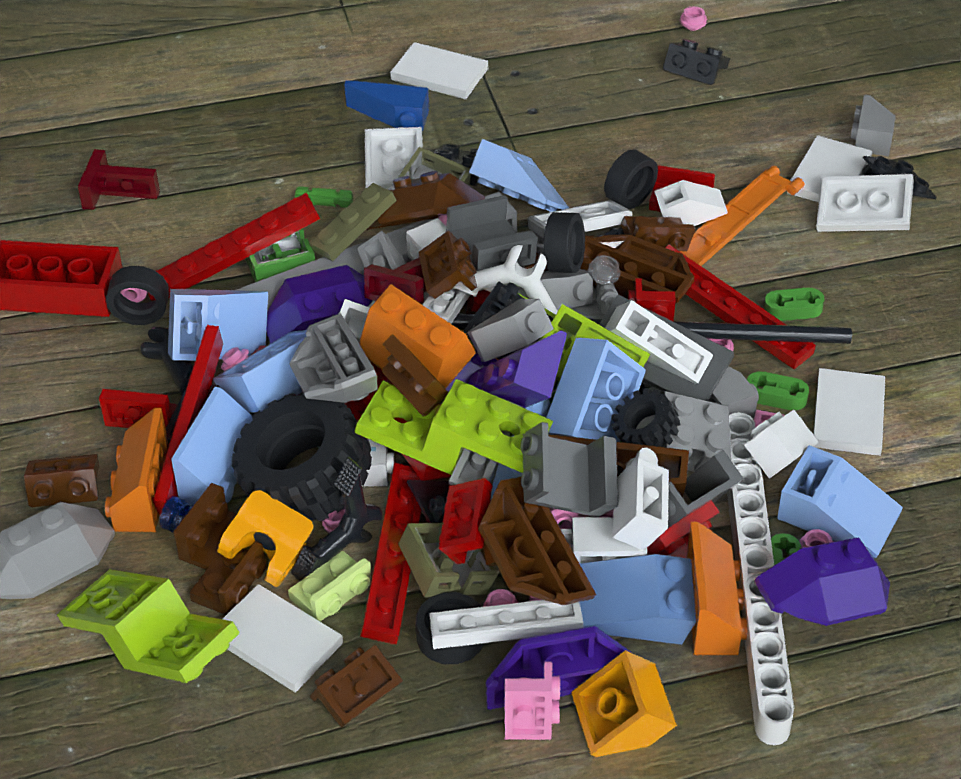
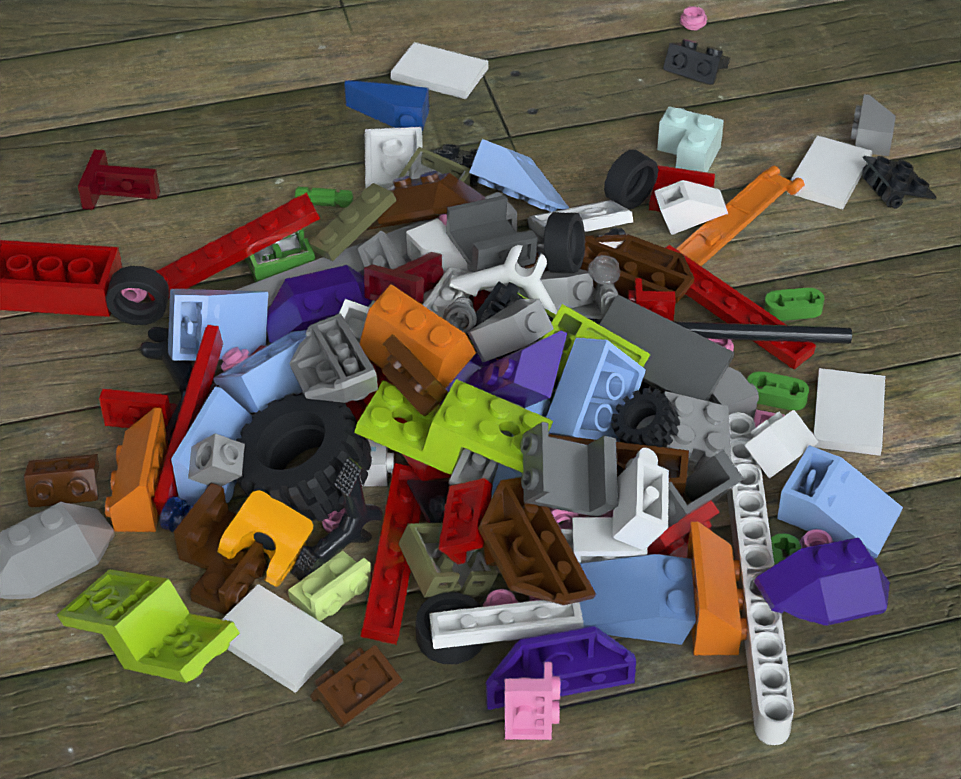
(216, 460): none -> light grey brick
(446, 264): reddish brown bracket -> none
(461, 314): none -> dark grey cone
(623, 706): light orange slope -> none
(660, 230): reddish brown bracket -> none
(664, 344): white slope -> none
(691, 137): none -> light aqua brick
(865, 203): white tile -> none

